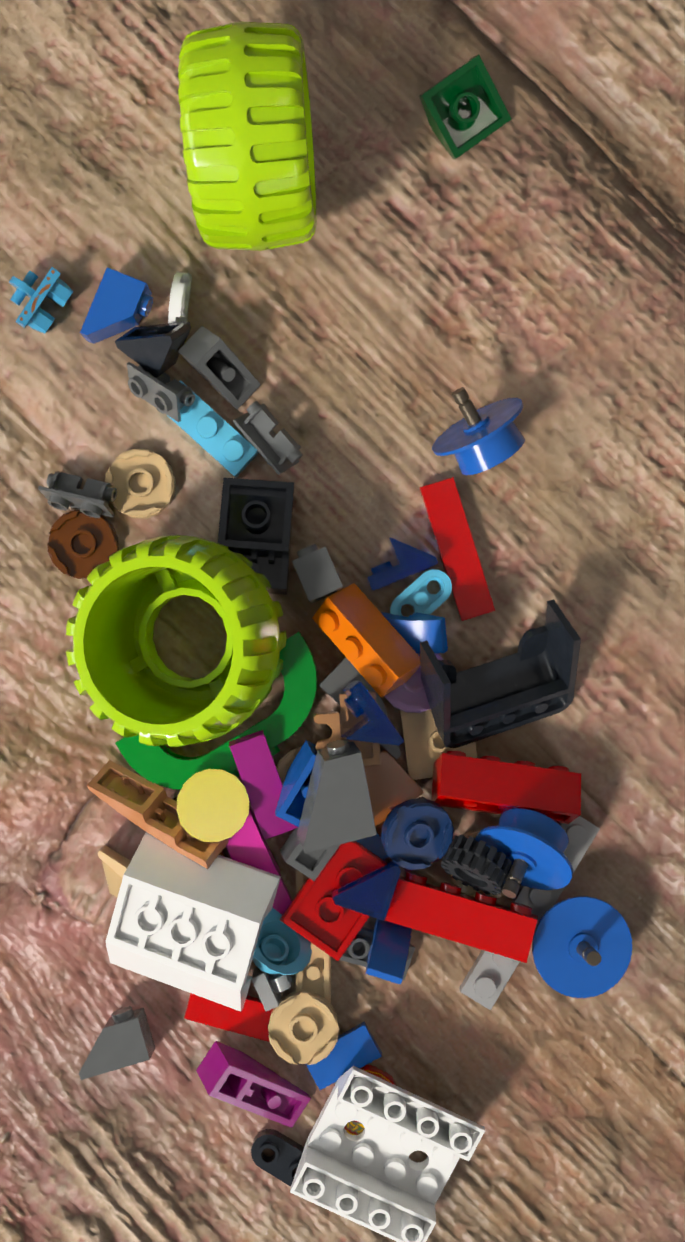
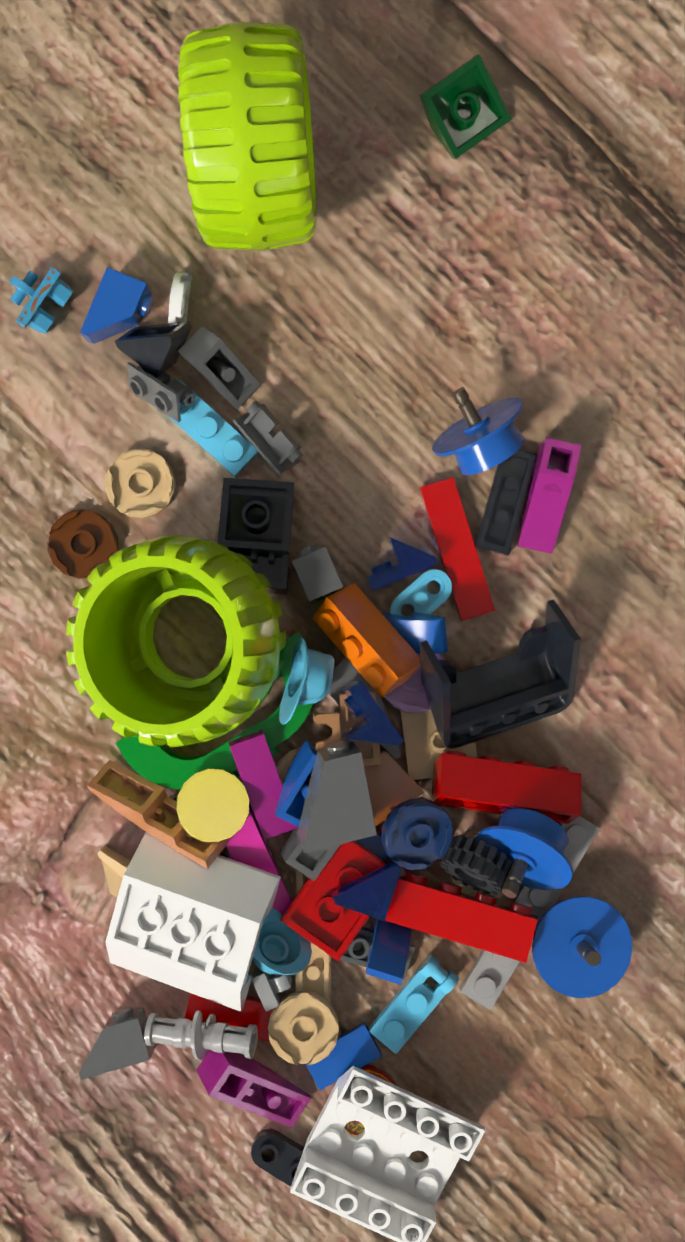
(65, 492): dark grey hinge -> none
(200, 1035): none -> light grey piece
(308, 679): none -> medium azure piece
(412, 1004): none -> medium azure plate
(505, 503): none -> black tile
(548, 494): none -> magenta slope

